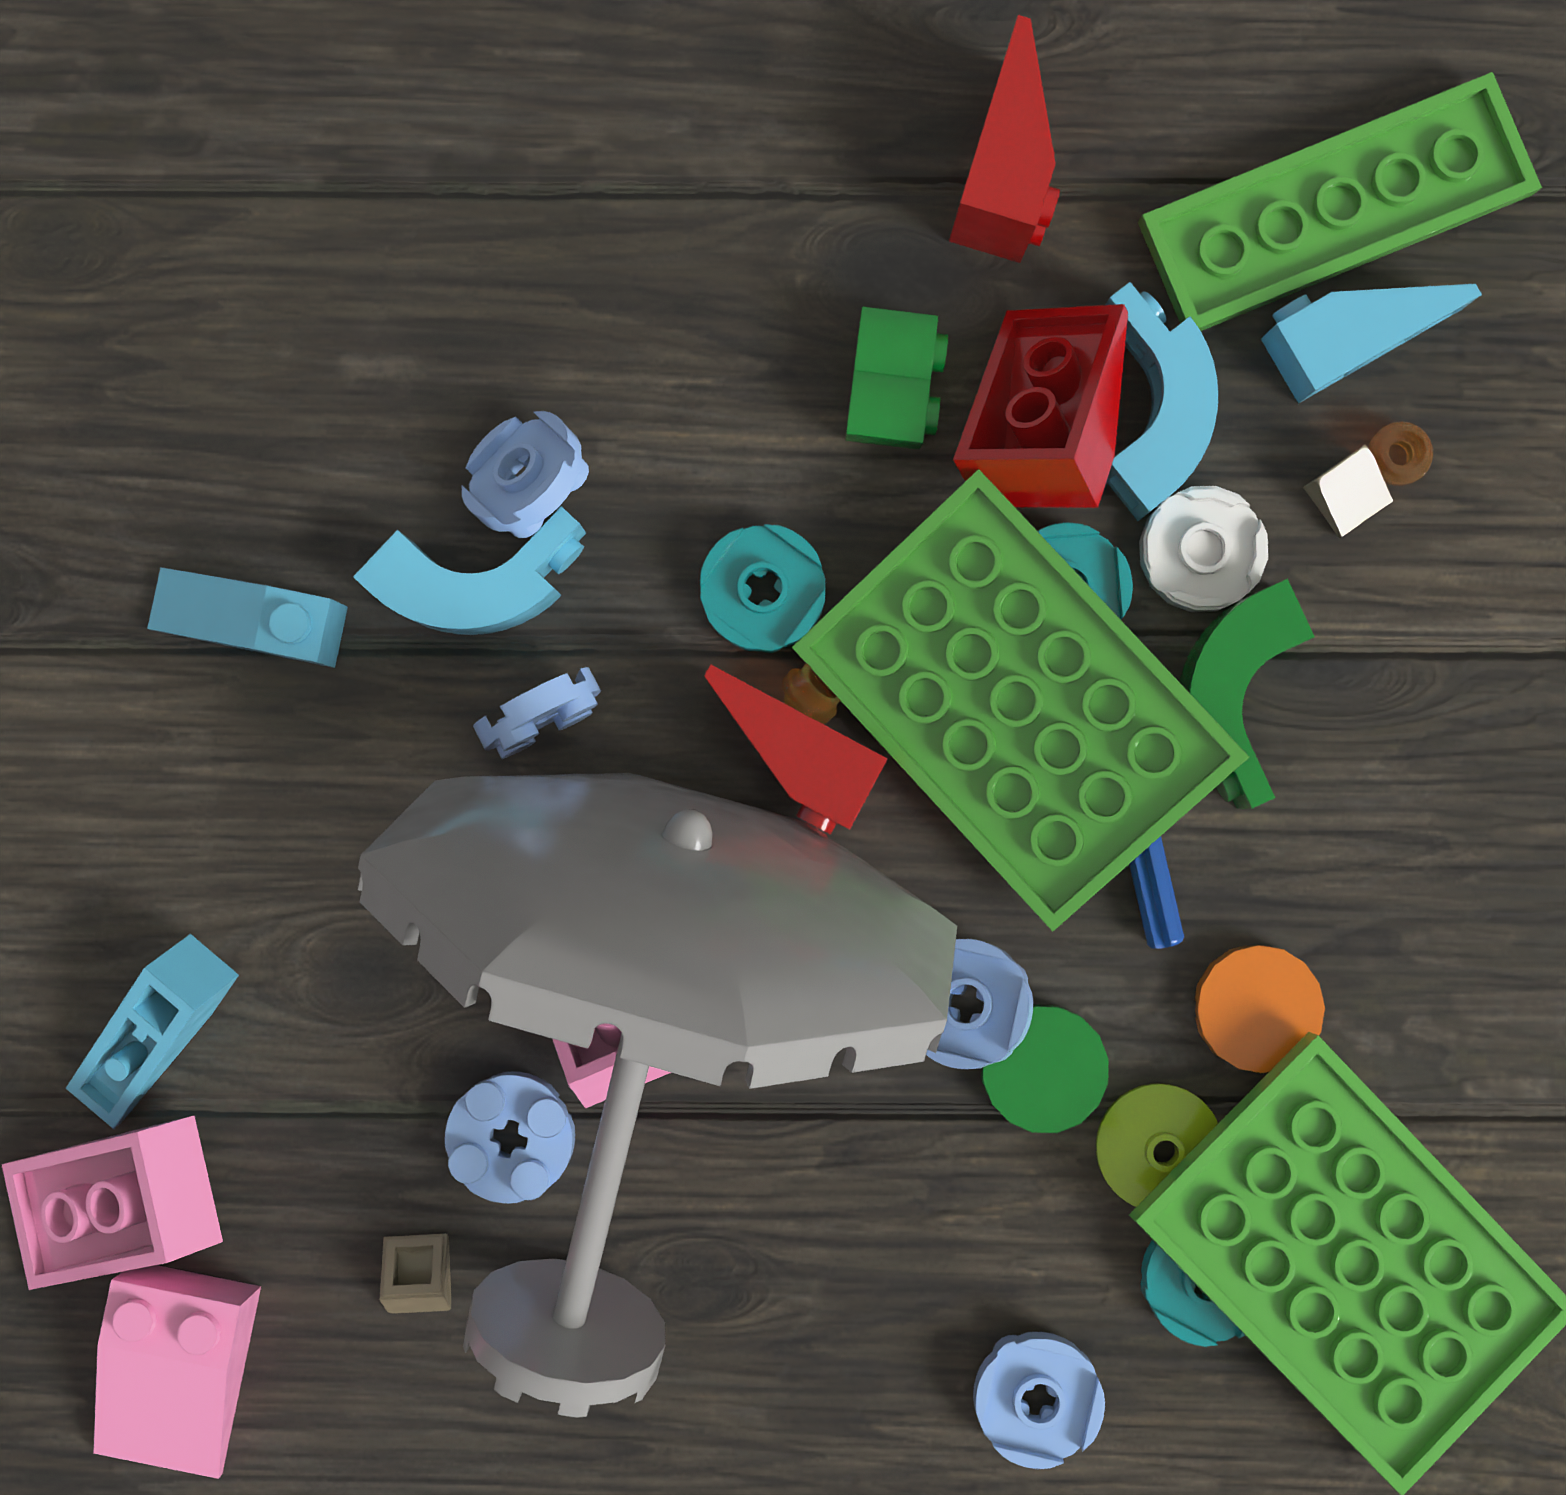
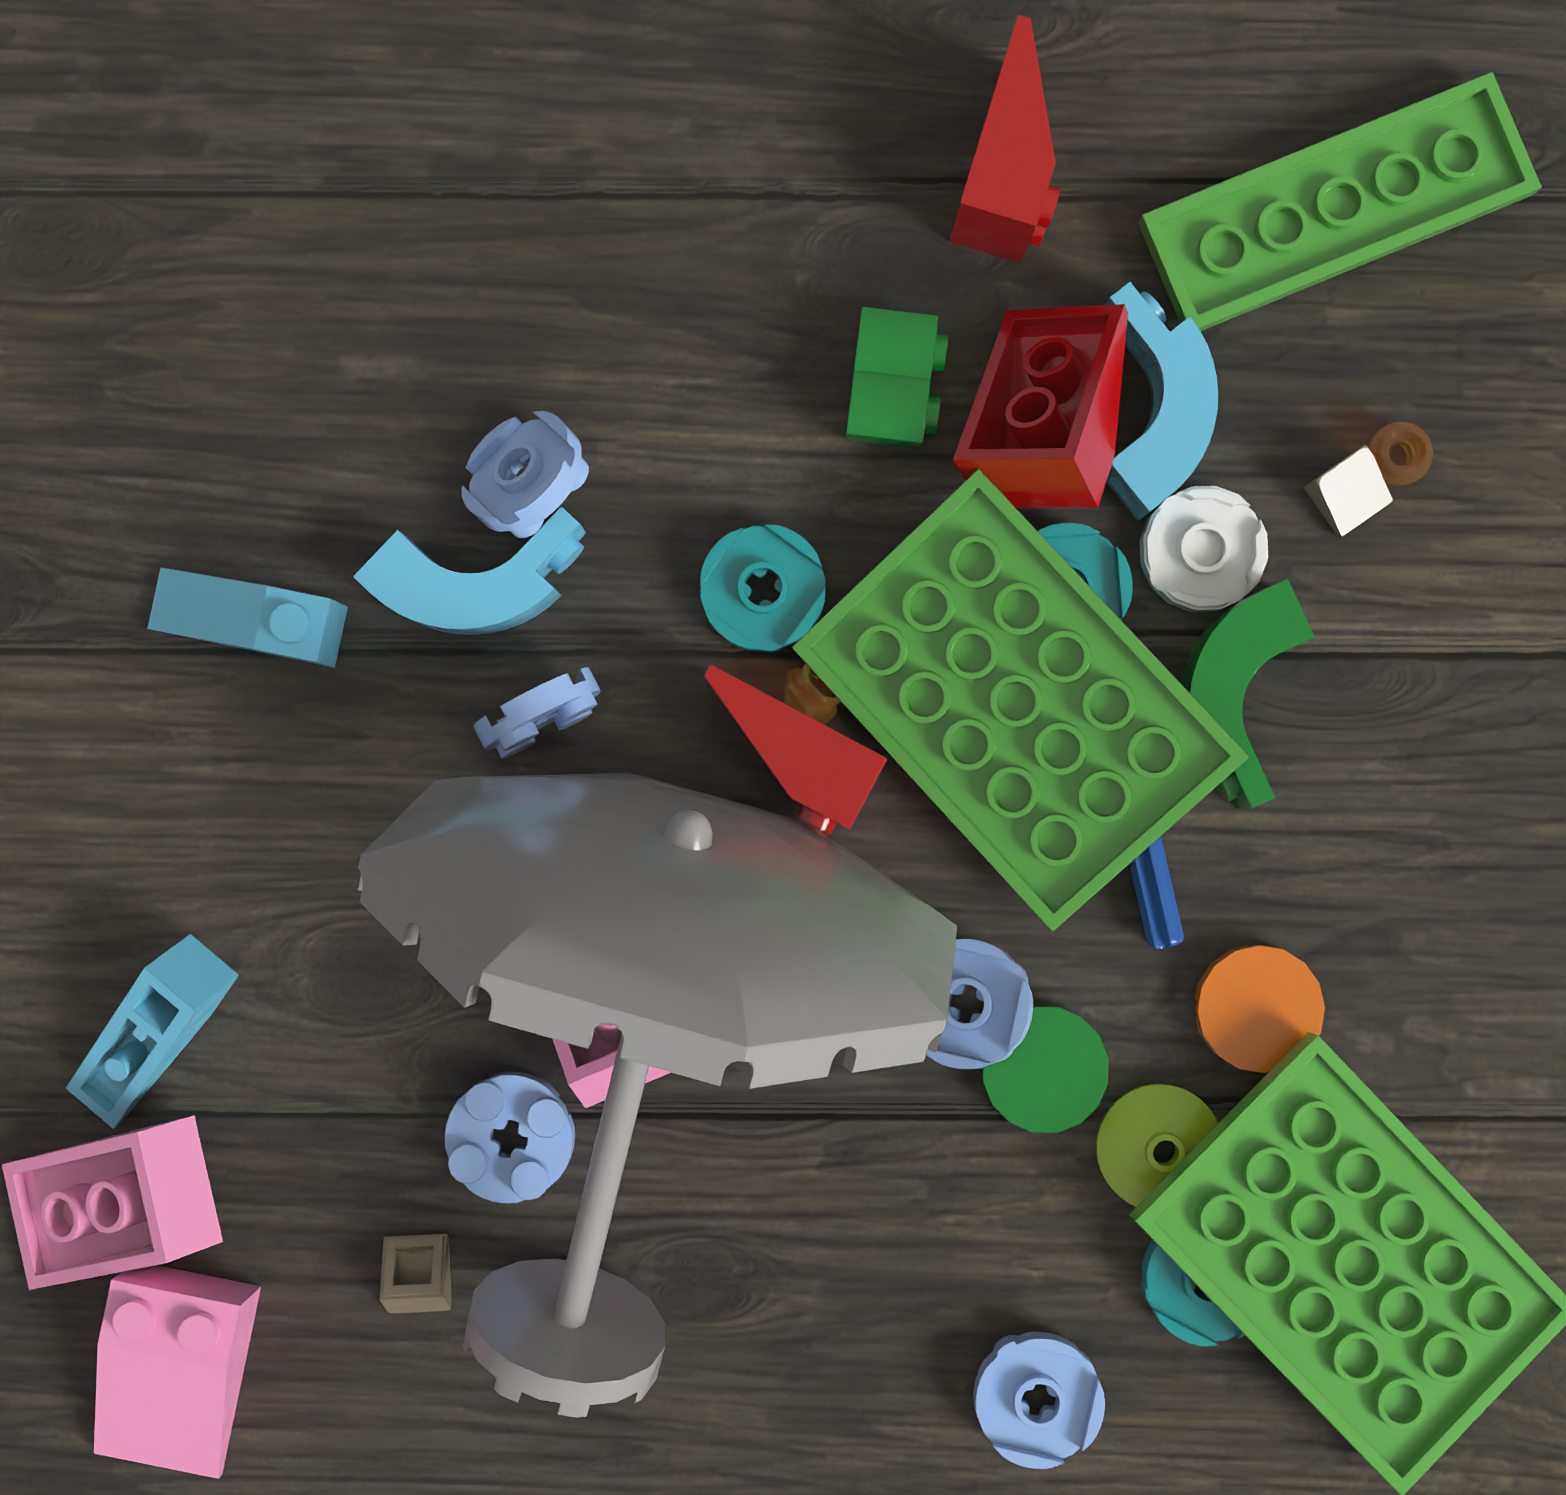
(1349, 329): medium azure slope -> none

